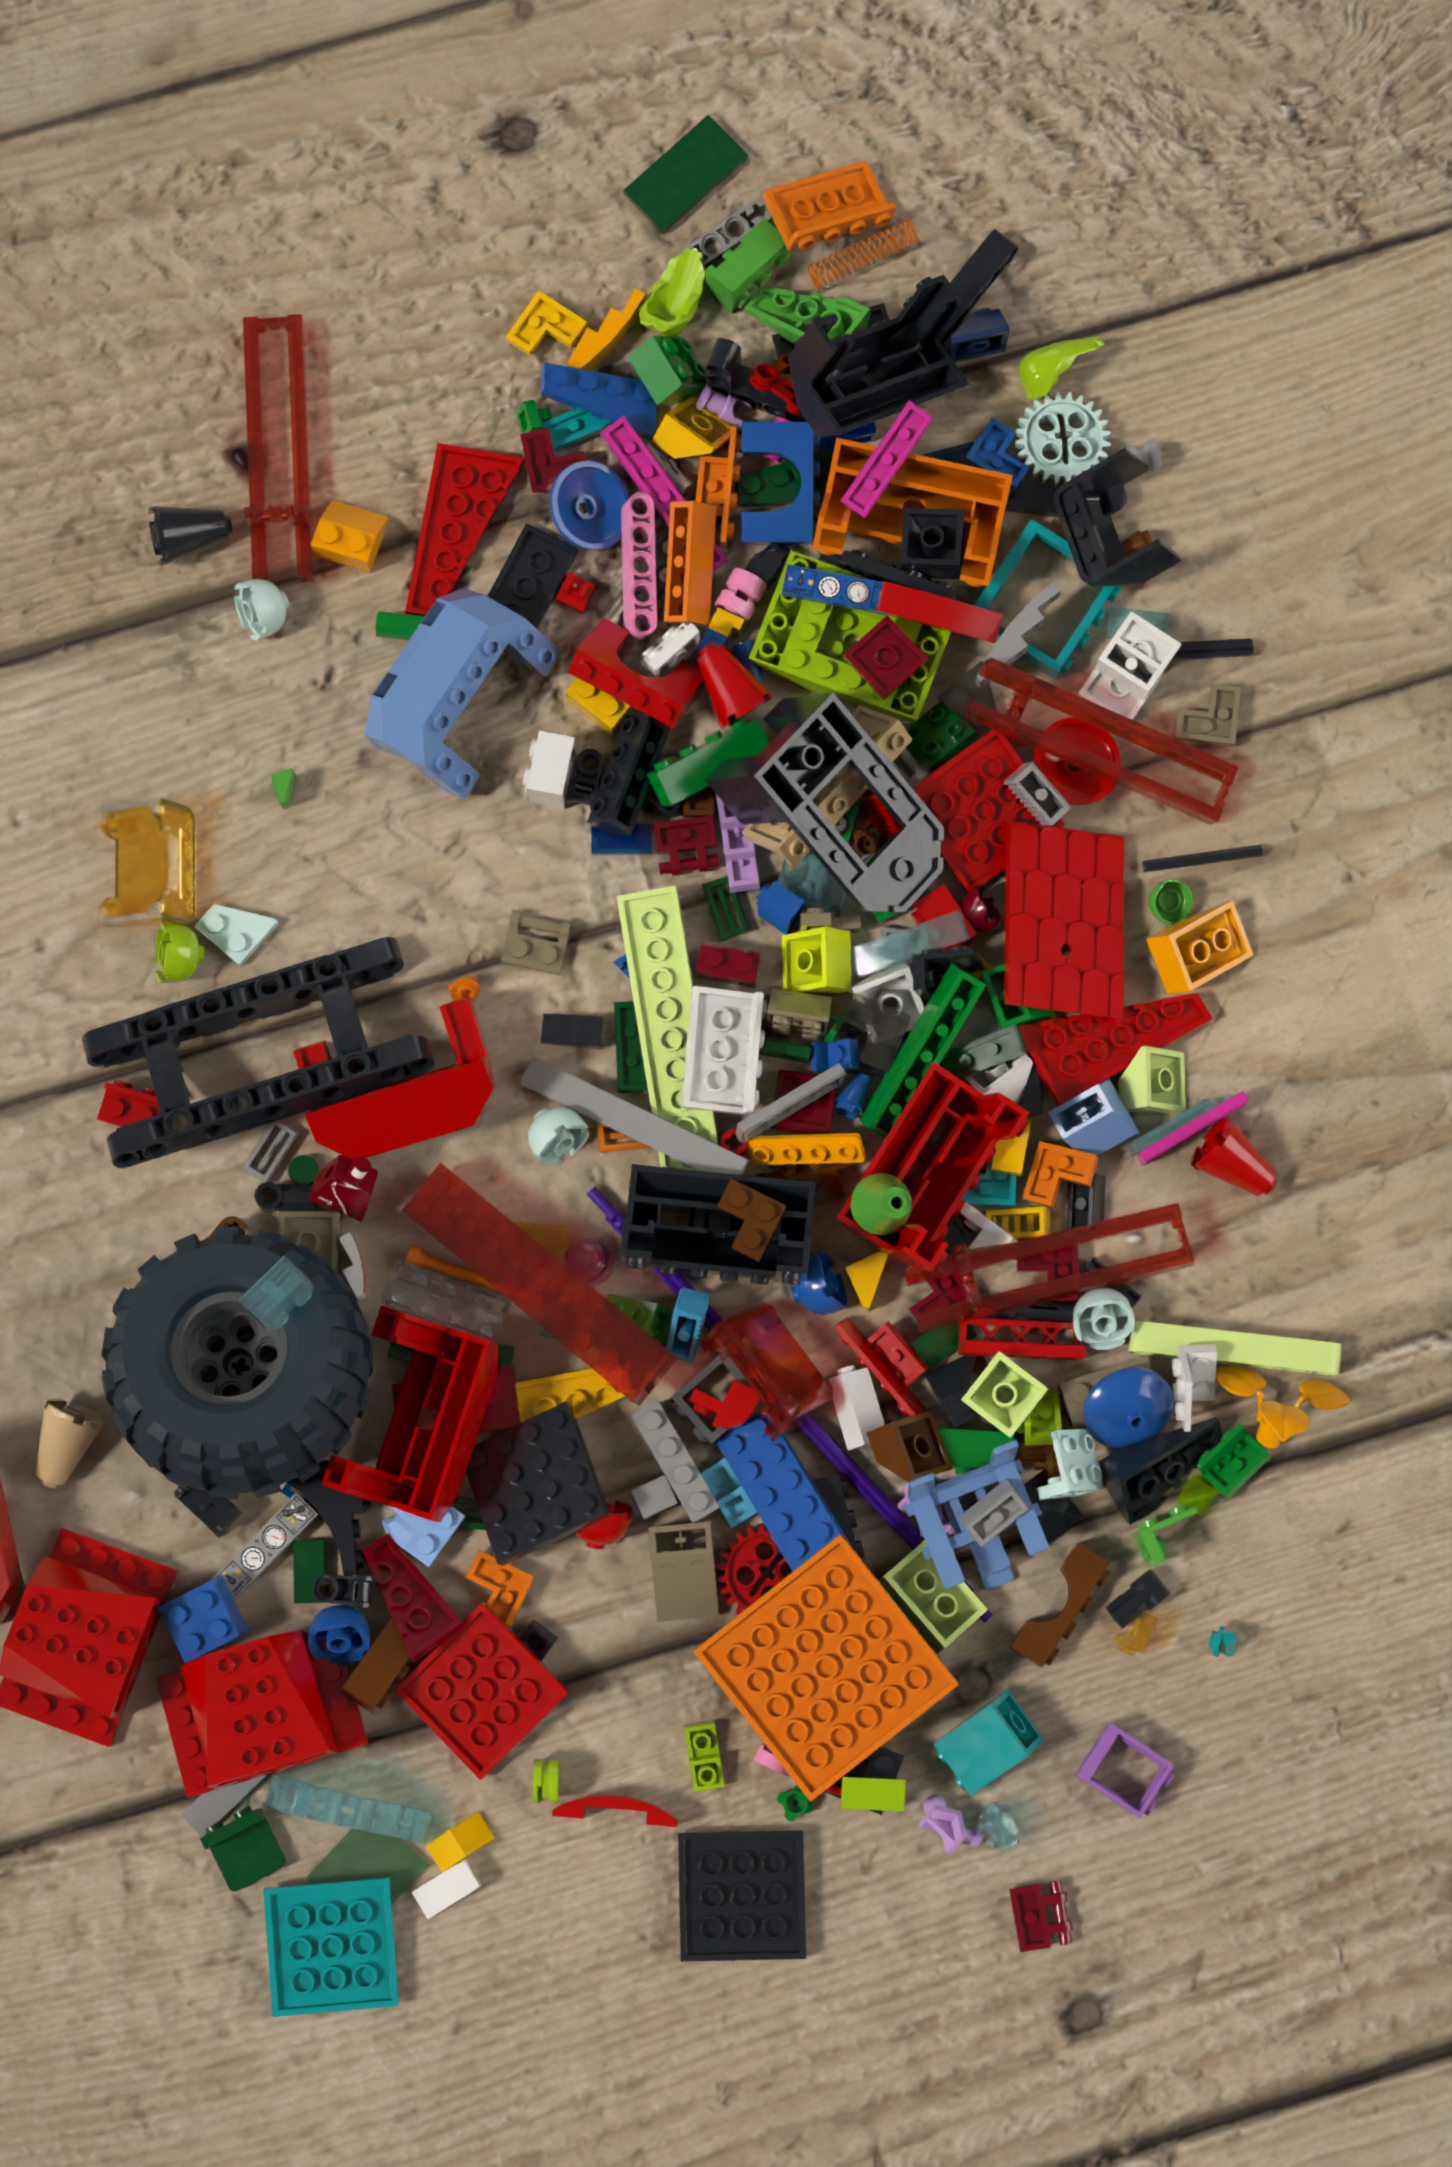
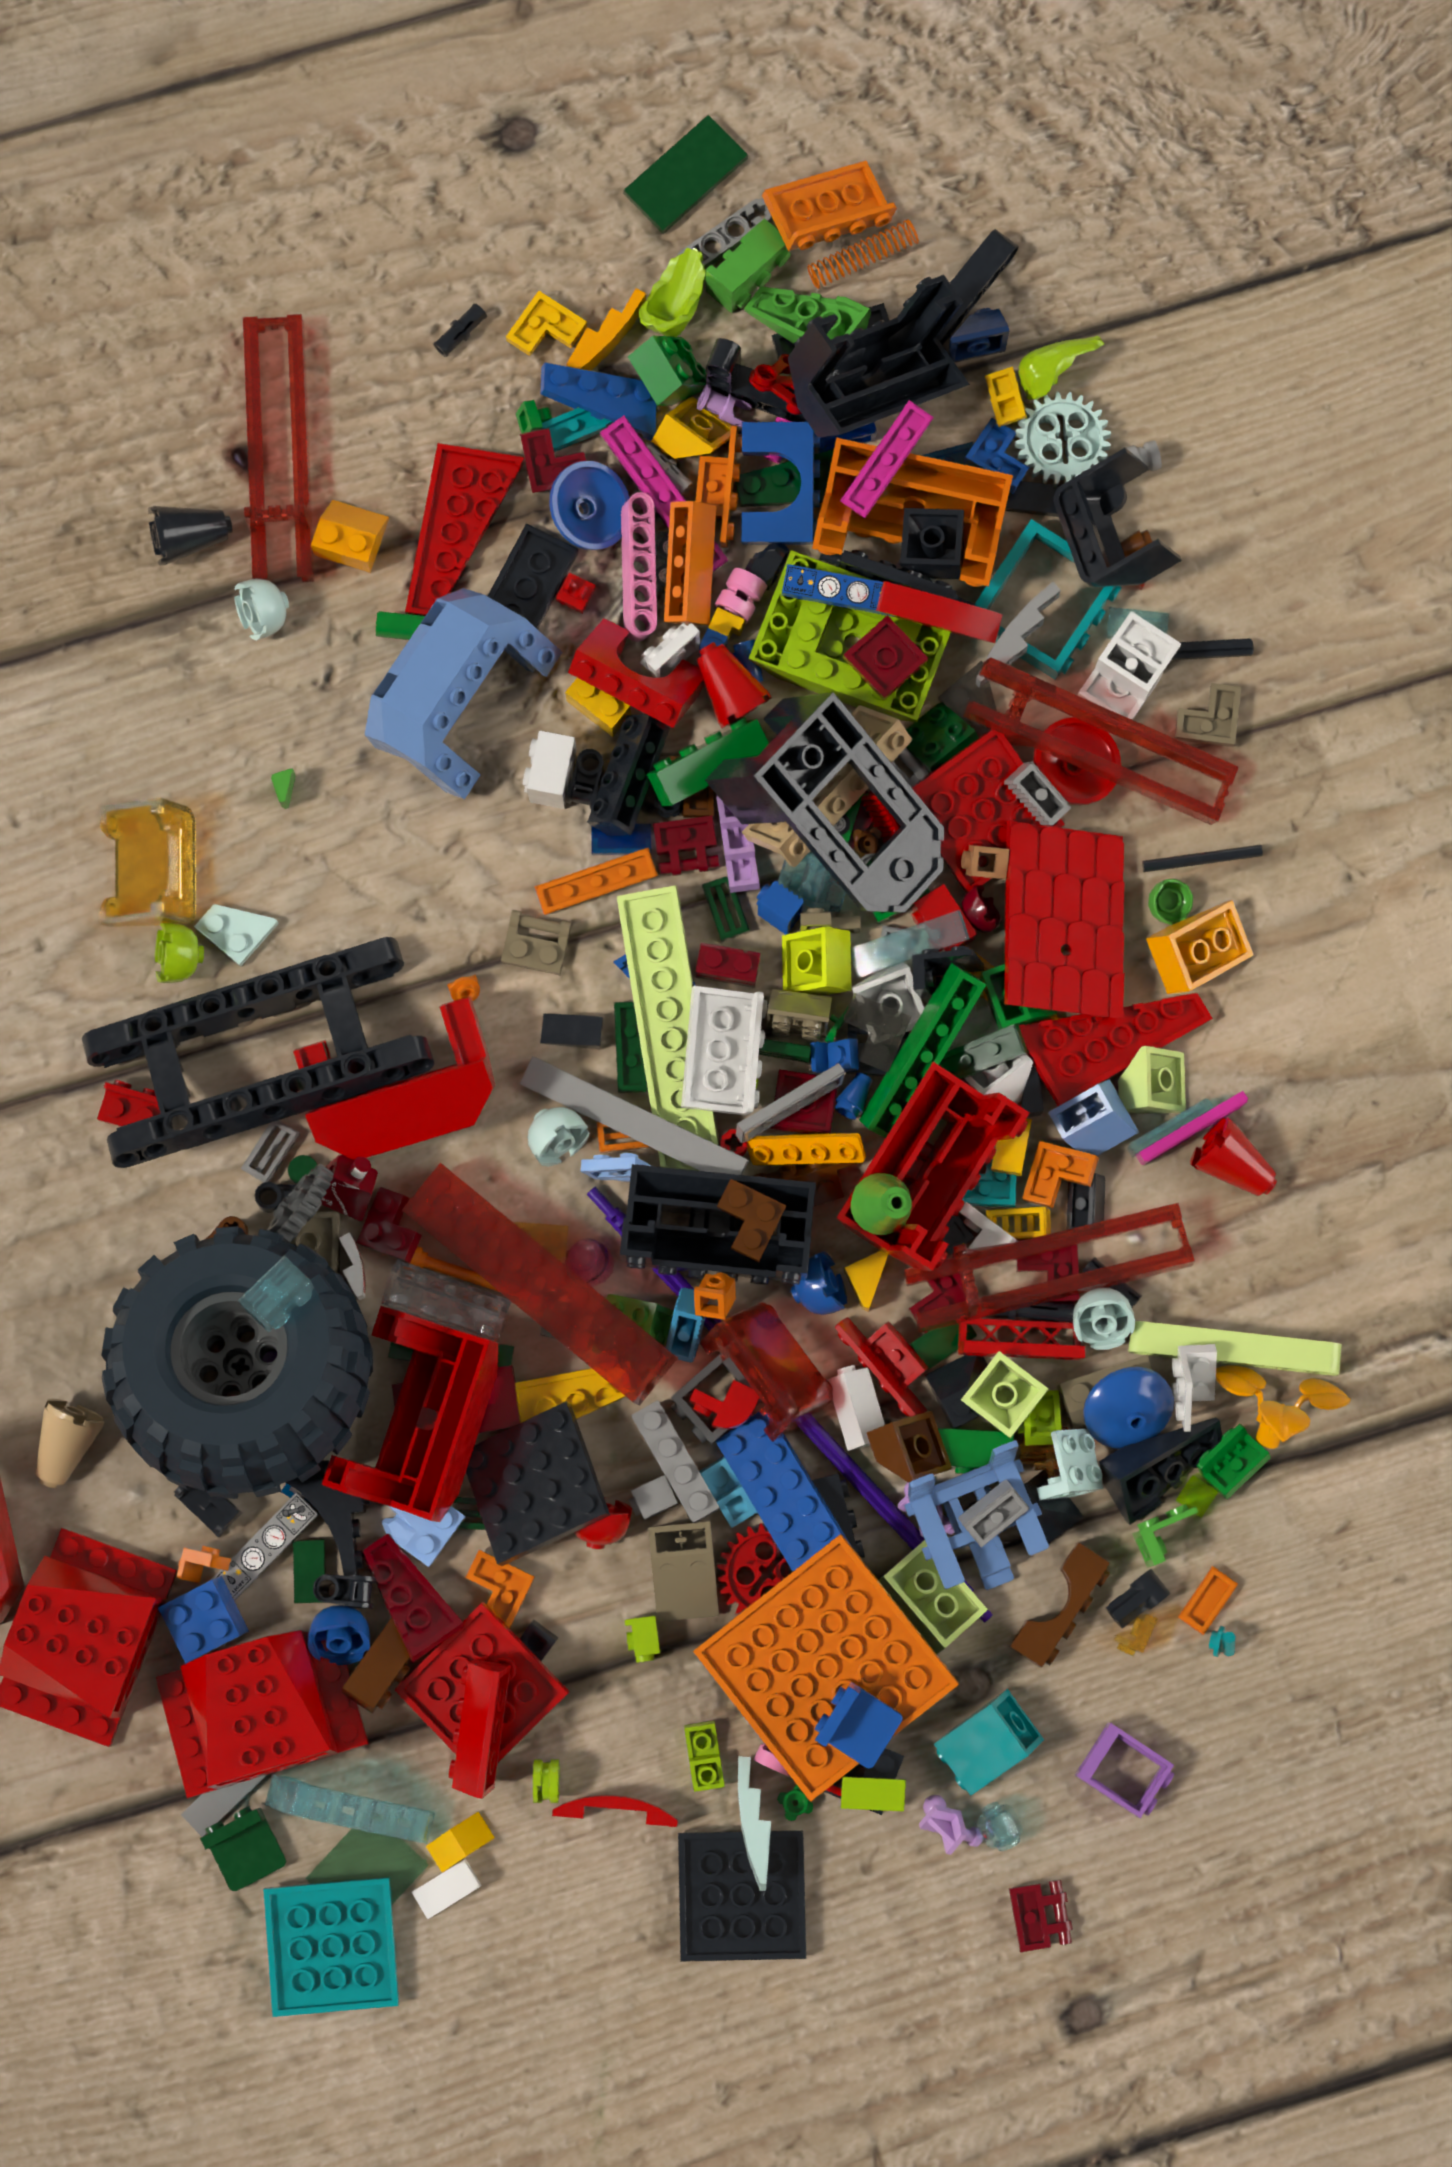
(193, 1562): none -> orange bracket
(301, 1203): none -> dark grey gear
(382, 1228): none -> dark red plate
(460, 330): none -> black pin
(480, 1727): none -> red slope
(596, 881): none -> orange tile
(608, 1168): none -> light blue wing
(643, 1638): none -> lime brick
(716, 1287): none -> orange brick
(754, 1831): none -> light aqua slope
(858, 1725): none -> blue bracket
(996, 862): none -> medium nougat brick
(1006, 396): none -> yellow slope
(1207, 1600): none -> orange tile

